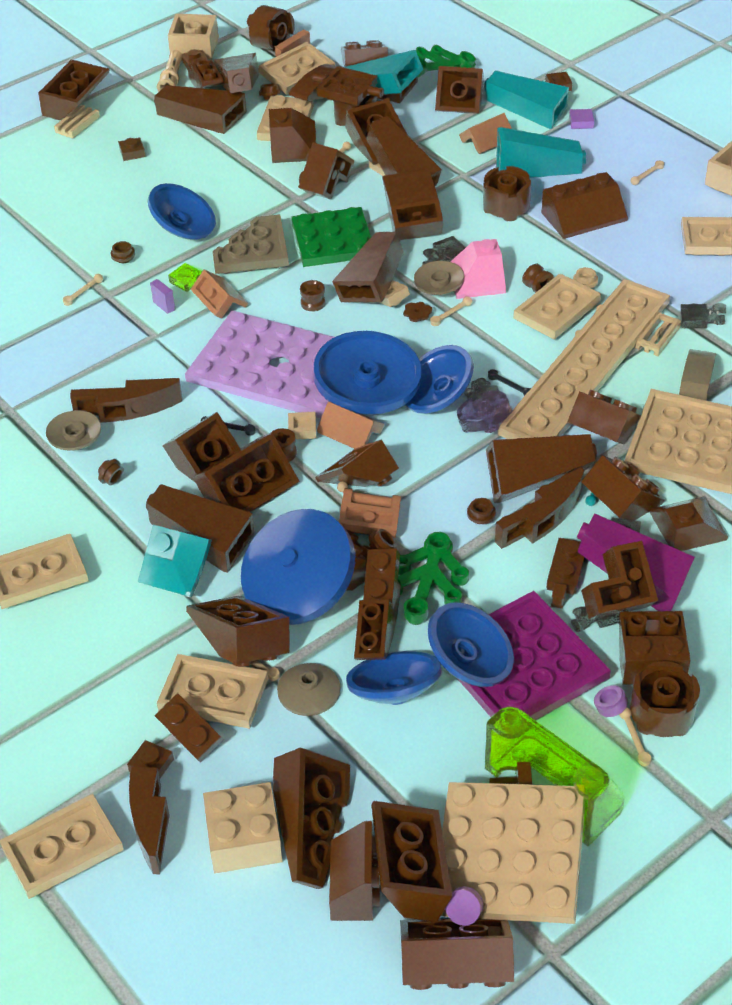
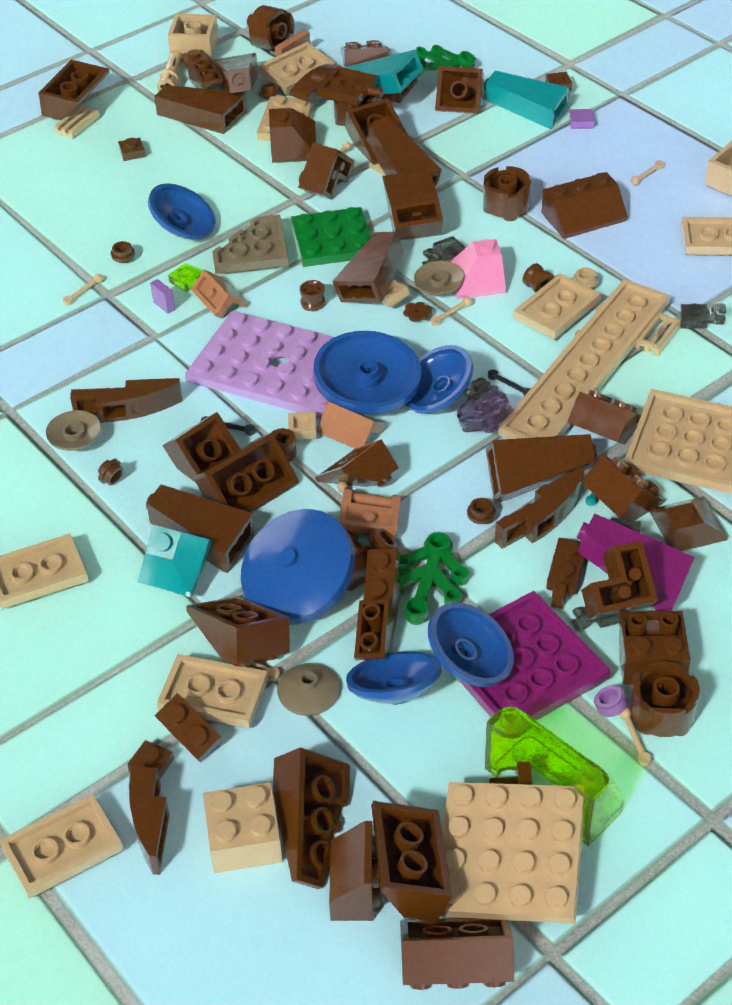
(464, 906): medium lavender tile -> none
(485, 133): nougat panel -> none
(538, 153): teal slope -> none
(697, 374): dark tan slope -> none

